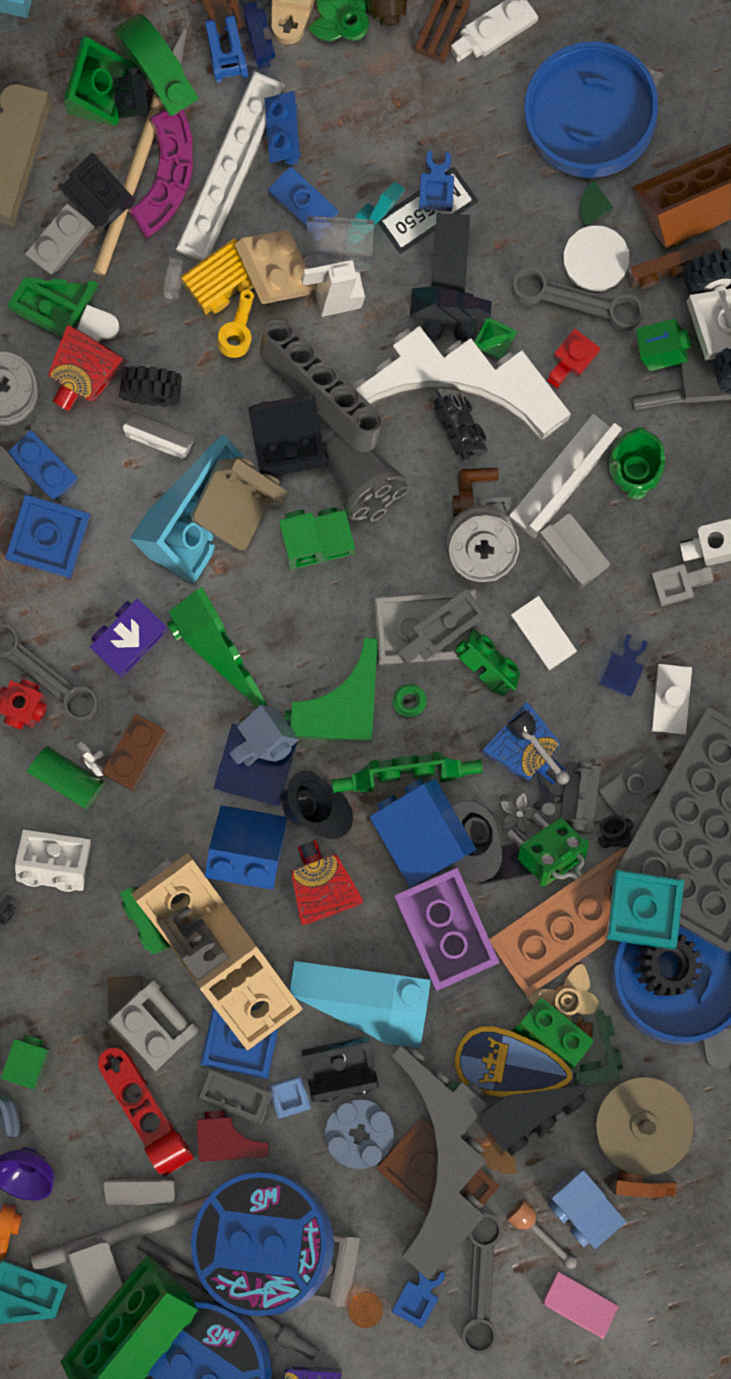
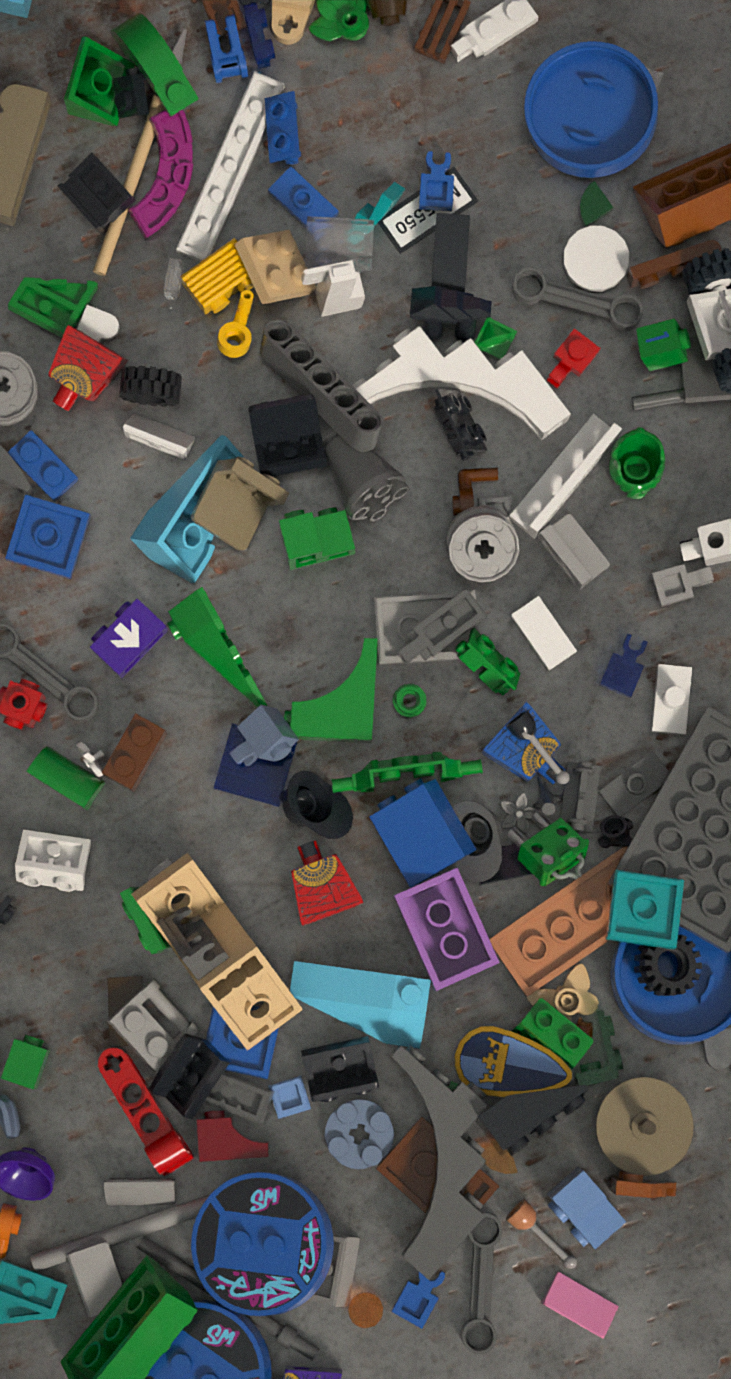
(59, 240): light grey plate -> none
(189, 1074): none -> black bracket
(246, 847): blue brick -> none

